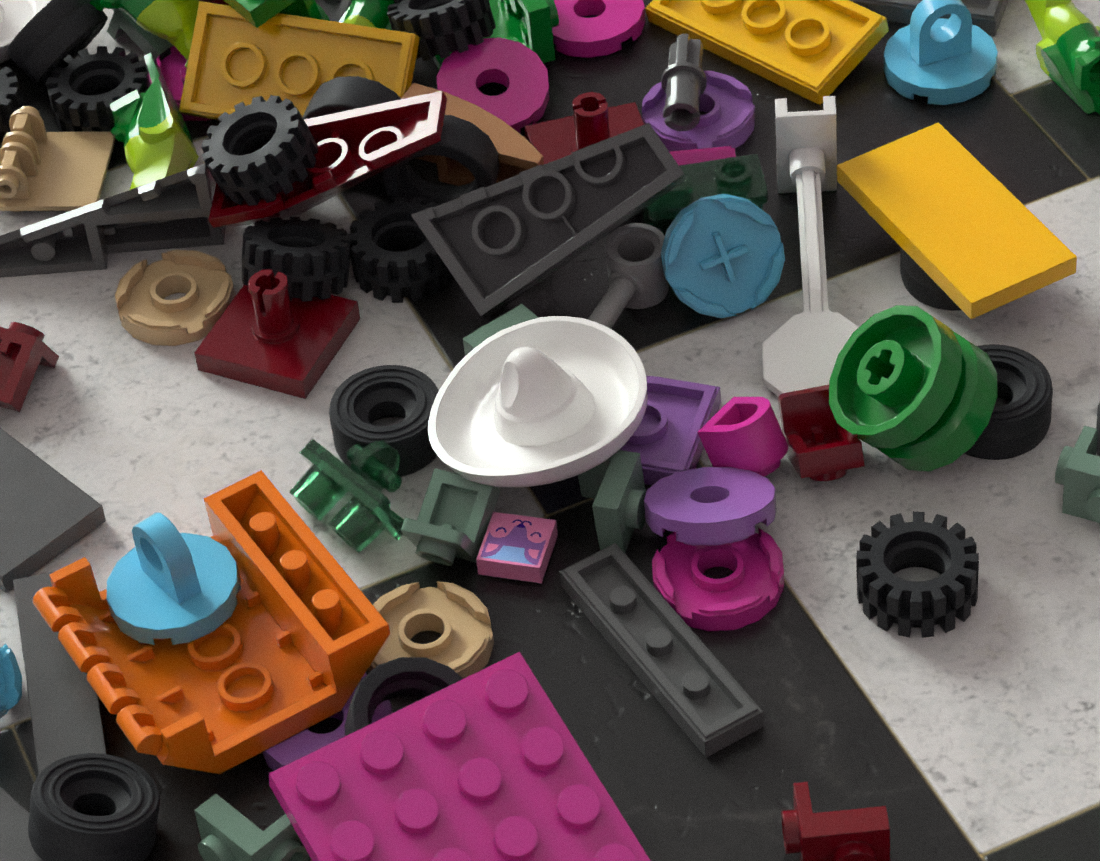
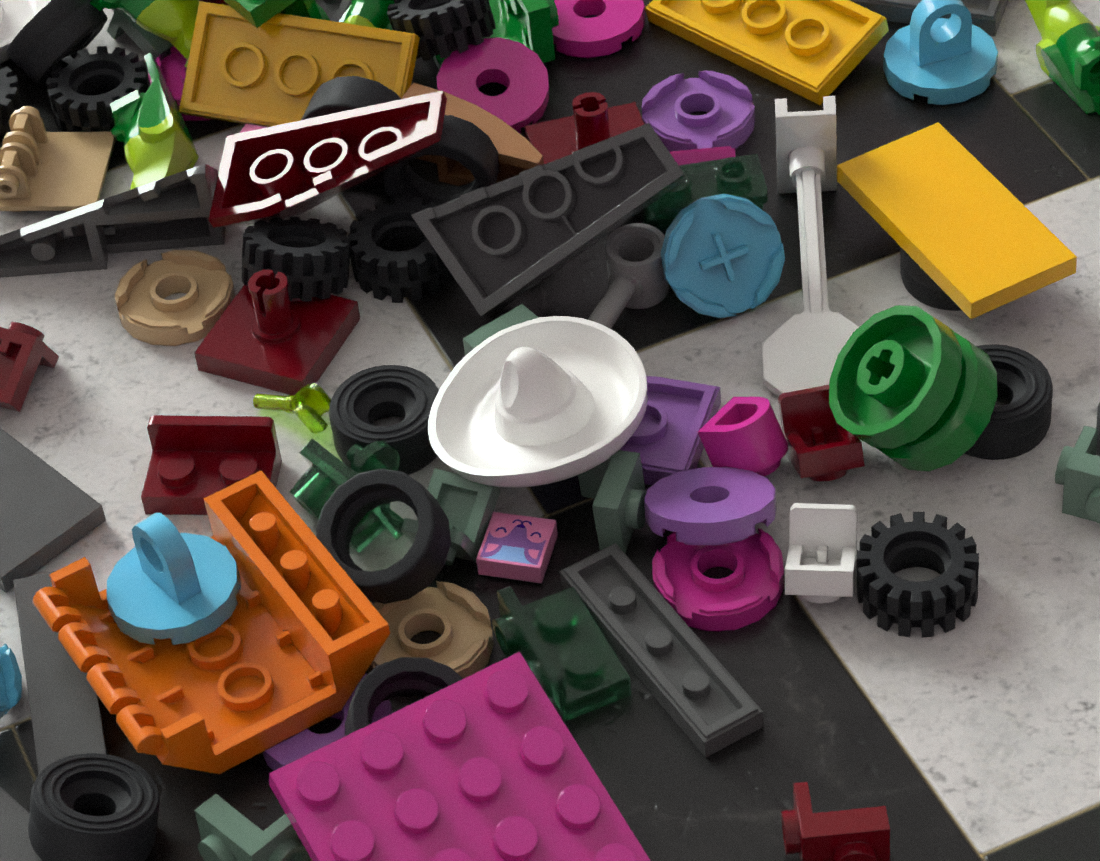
(204, 455): none -> dark red bracket
(259, 150): black tyre -> none
(307, 404): none -> clear neon green hand
(362, 495): none -> black tyre
(562, 651): none -> clear green bracket
(683, 83): dark grey axle -> none
(821, 552): none -> white bracket

